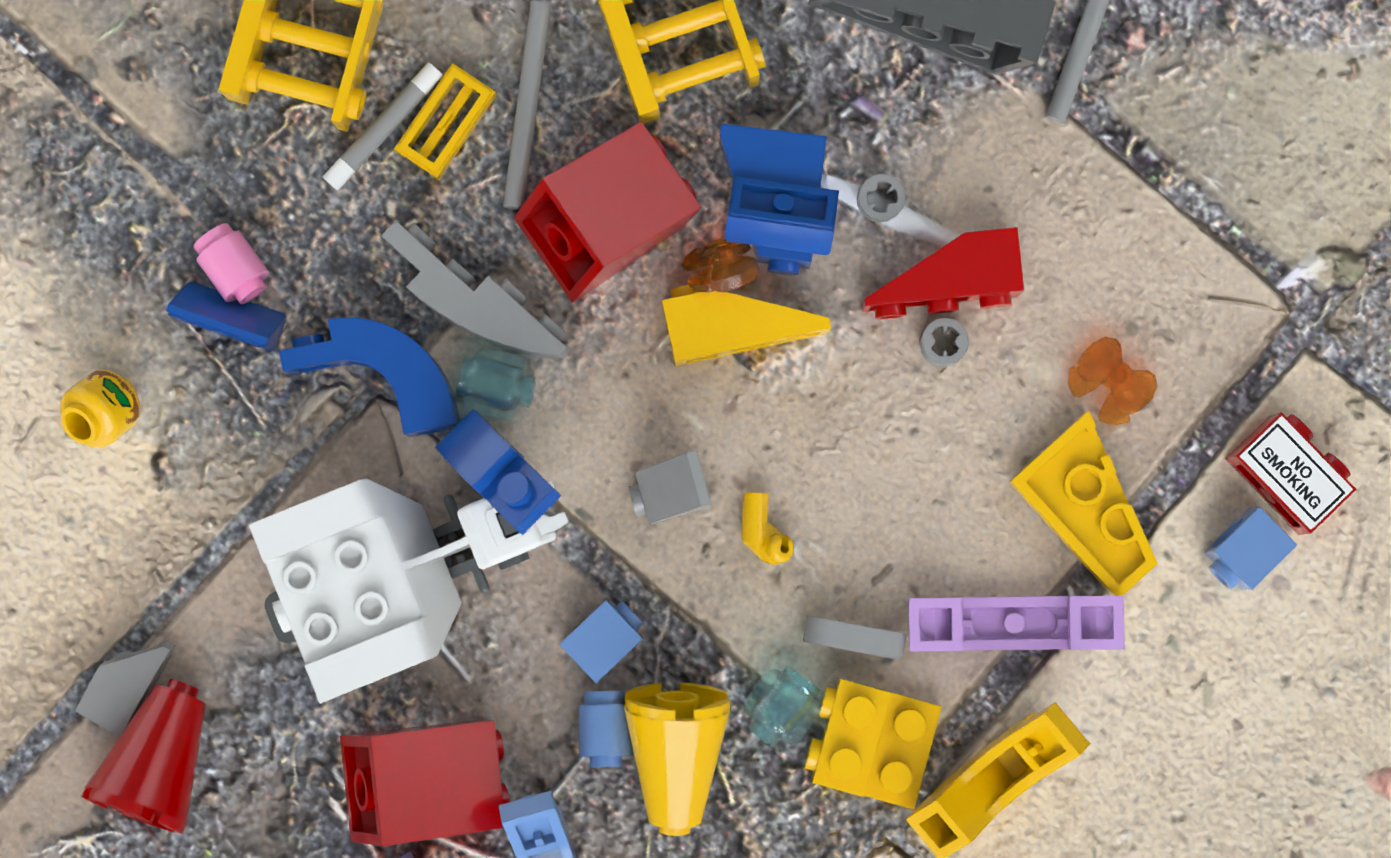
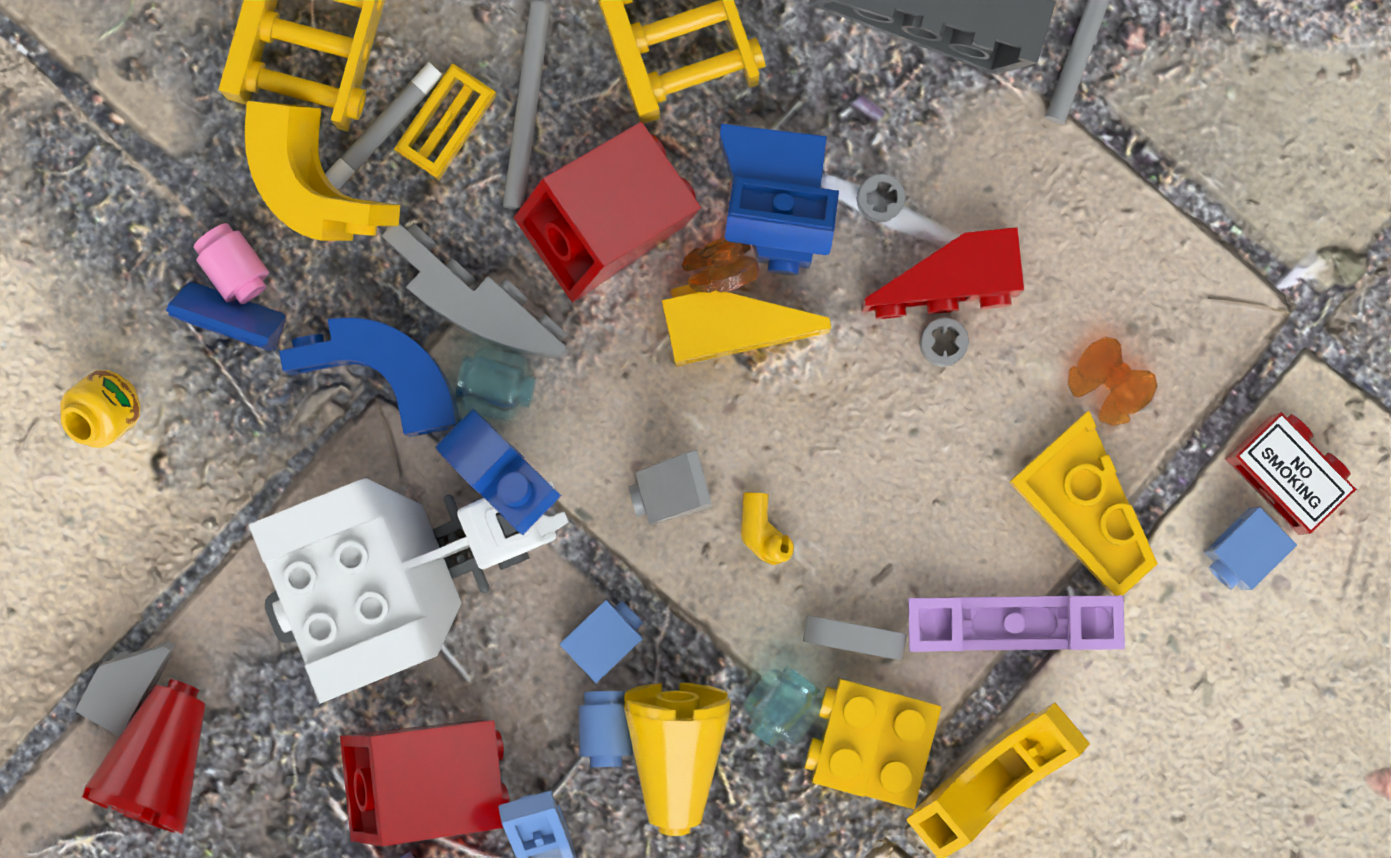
(291, 180): none -> yellow arch

